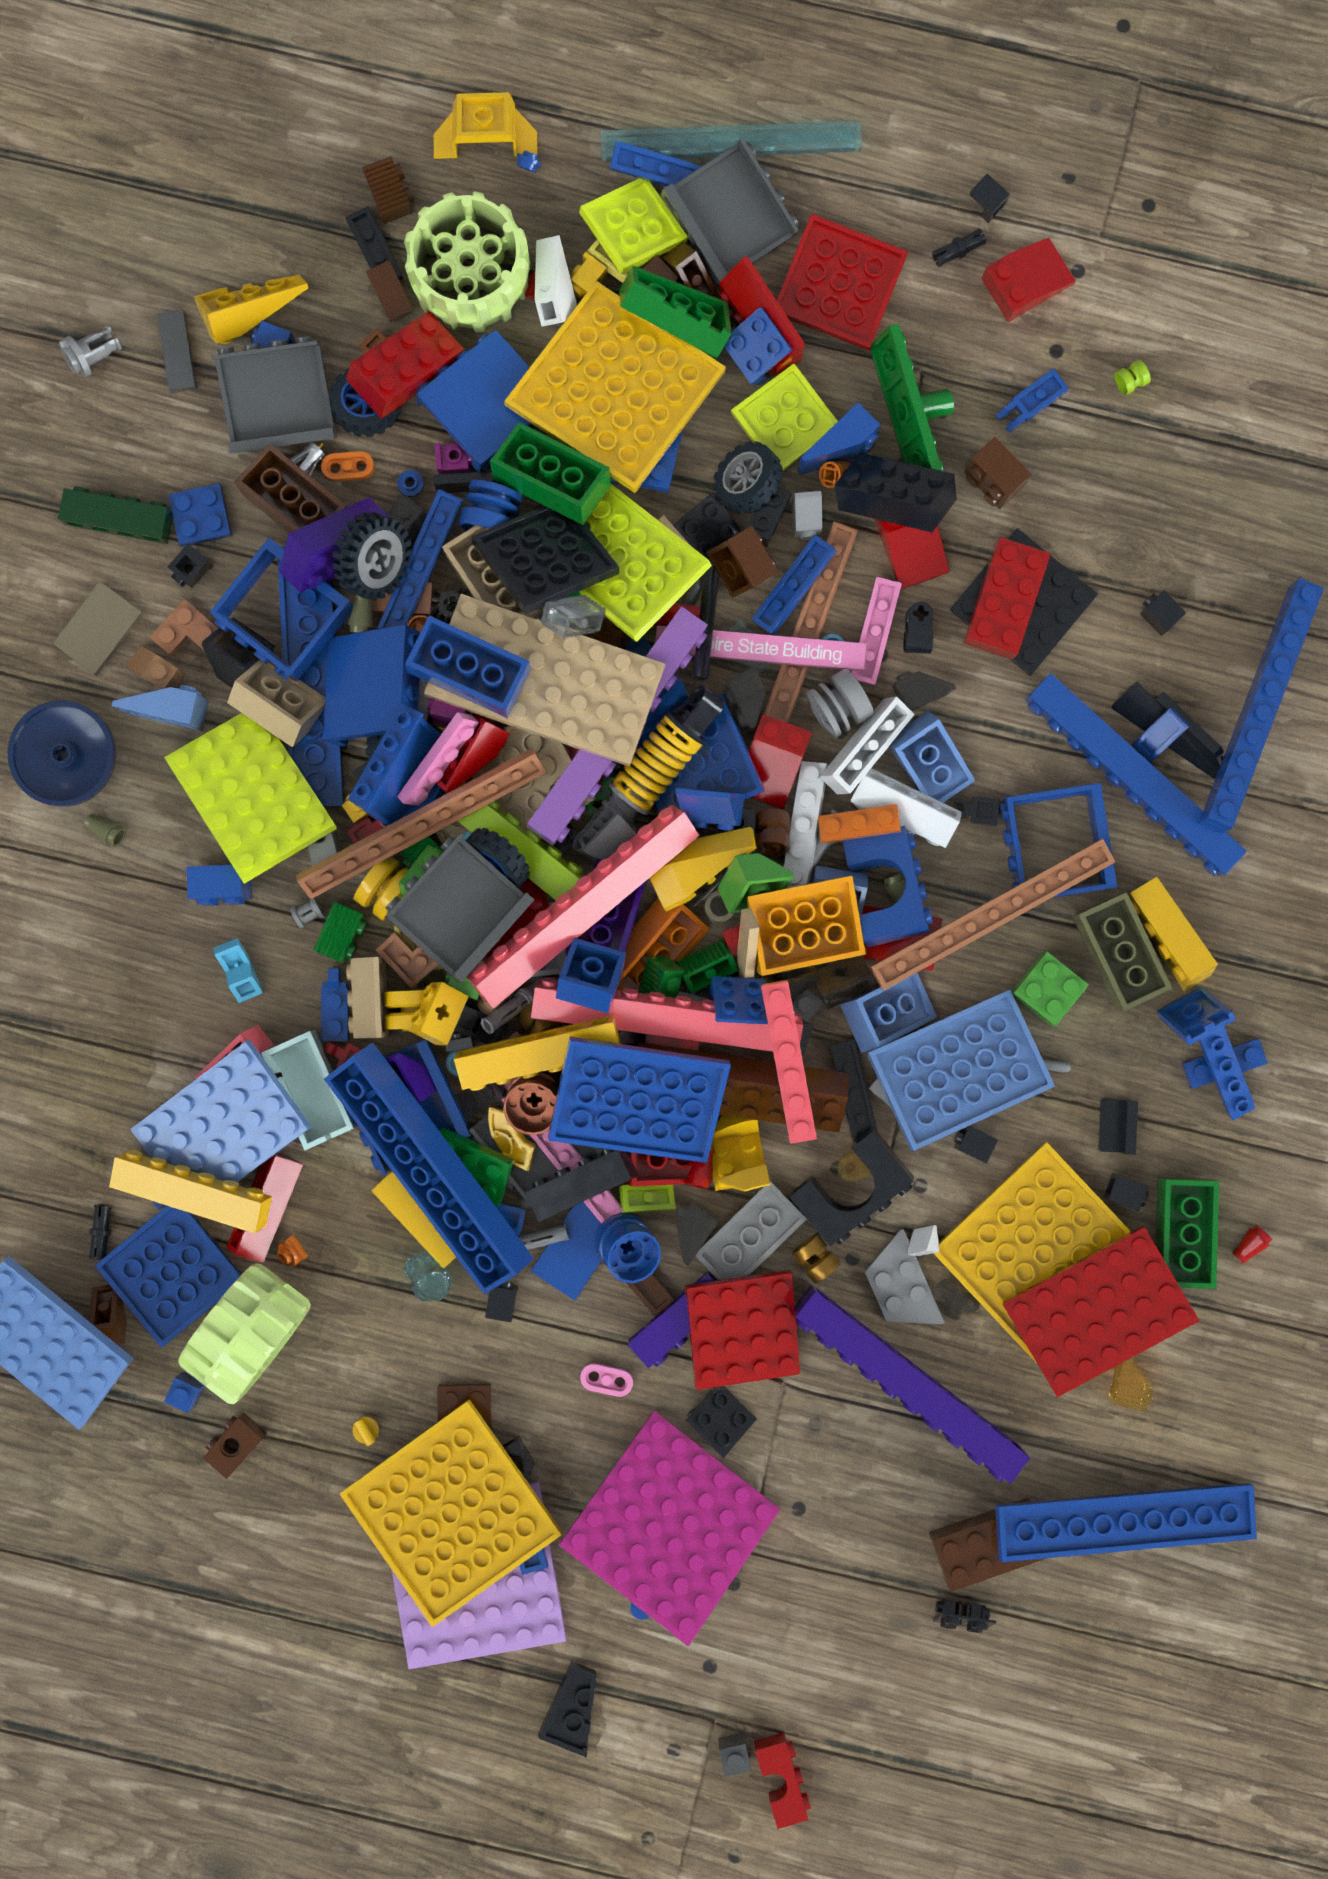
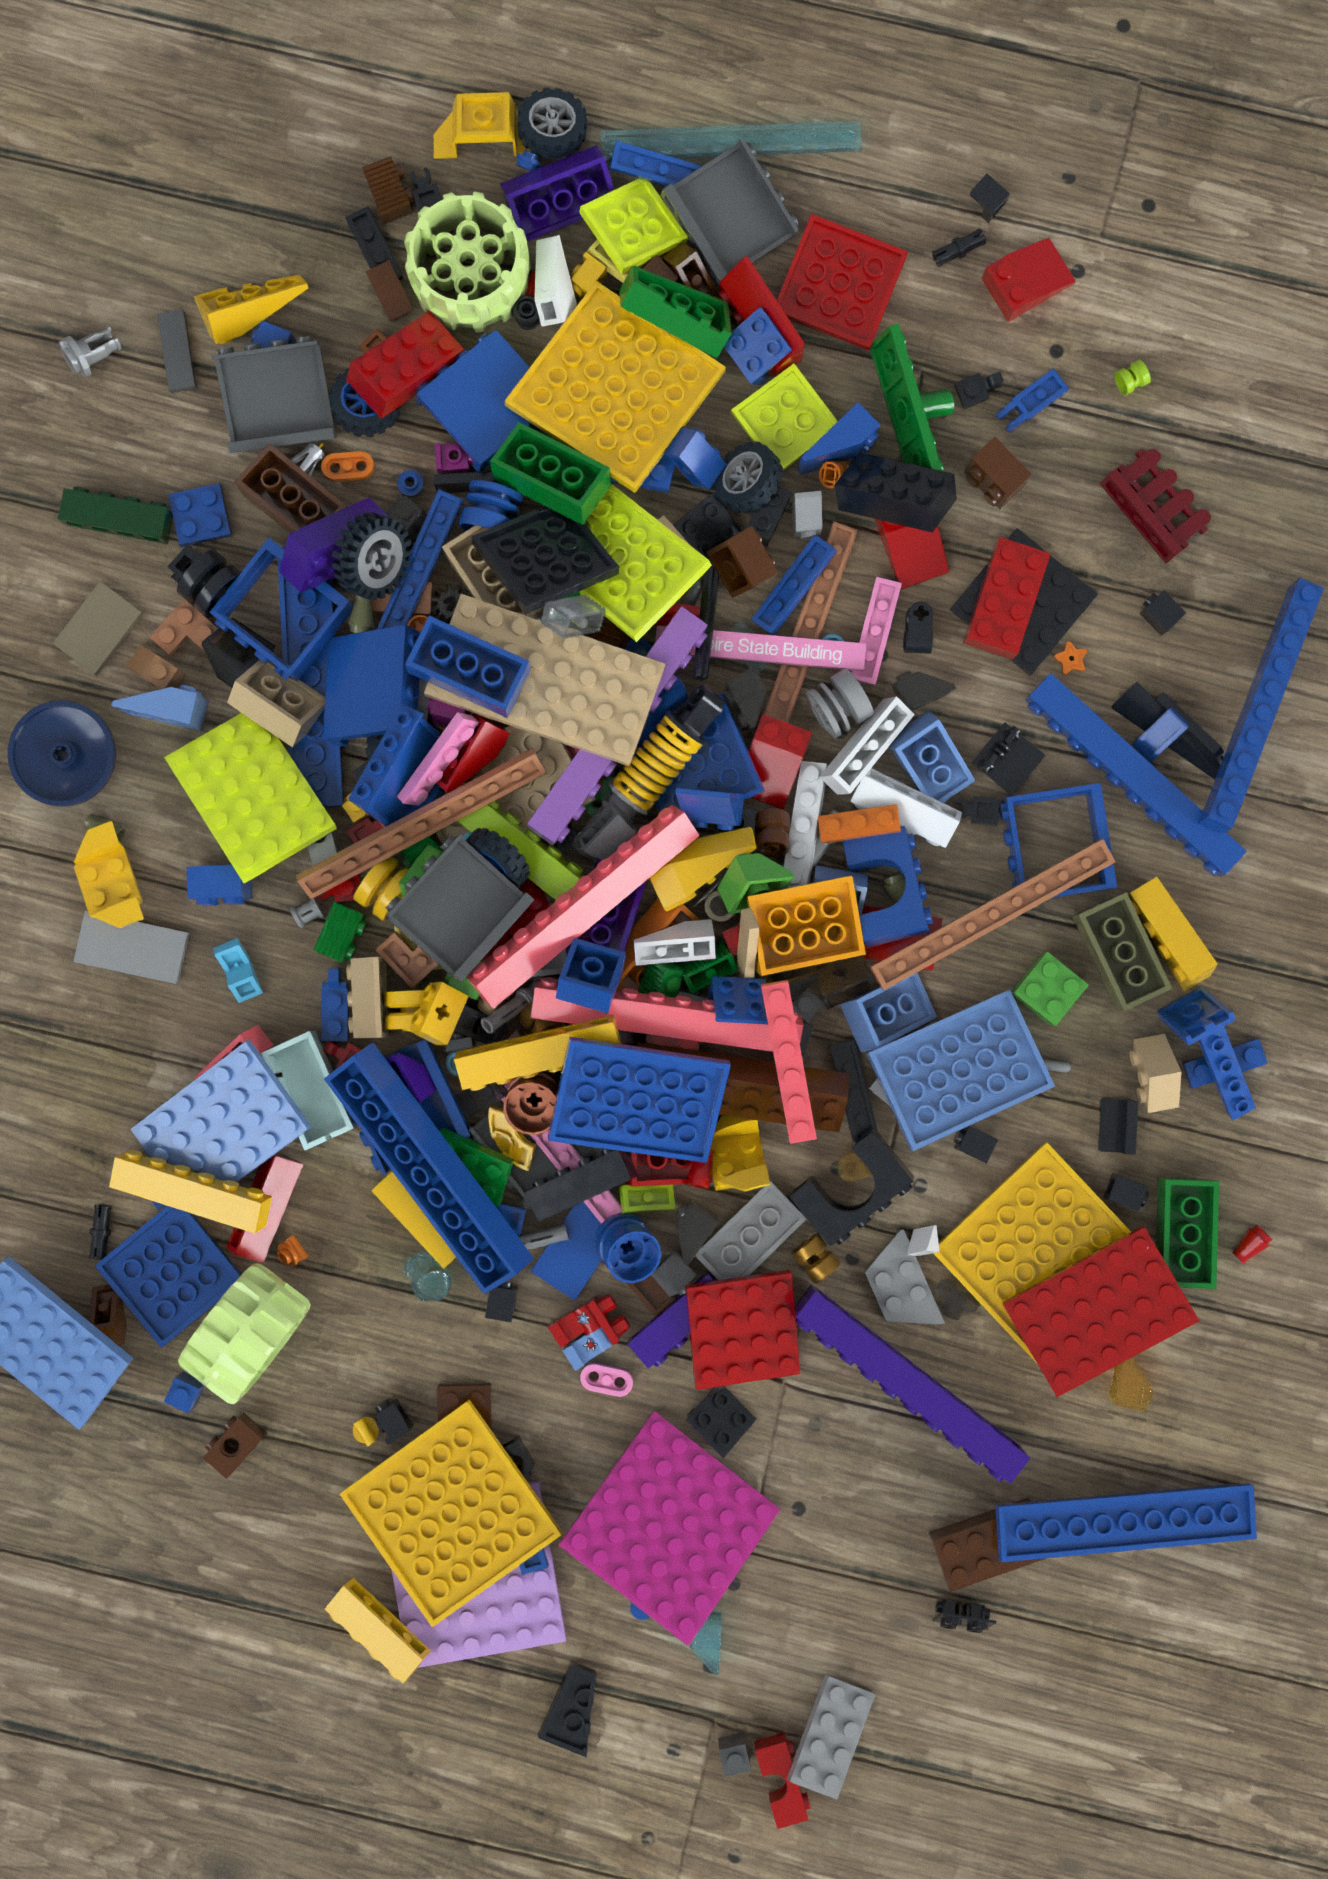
(107, 878): none -> yellow piece
(133, 949): none -> light grey tile
(207, 581): none -> black wheel
(344, 891): none -> red plate
(377, 1630): none -> yellow brick
(392, 1420): none -> black brick
(427, 194): none -> black plate
(528, 318): none -> black wheel
(553, 193): none -> dark purple slope
(555, 105): none -> black wheel
(596, 1325): none -> red hips
(673, 1274): none -> dark grey brick
(677, 943): none -> white slope
(695, 457): none -> blue brick
(708, 1642): none -> clear light blue slope
(831, 1736): none -> light grey plate
(974, 389): none -> black plate
(1008, 758): none -> black hinge
(1077, 654): none -> orange plate
(1142, 511): none -> dark red fence
(1157, 1073): none -> tan brick

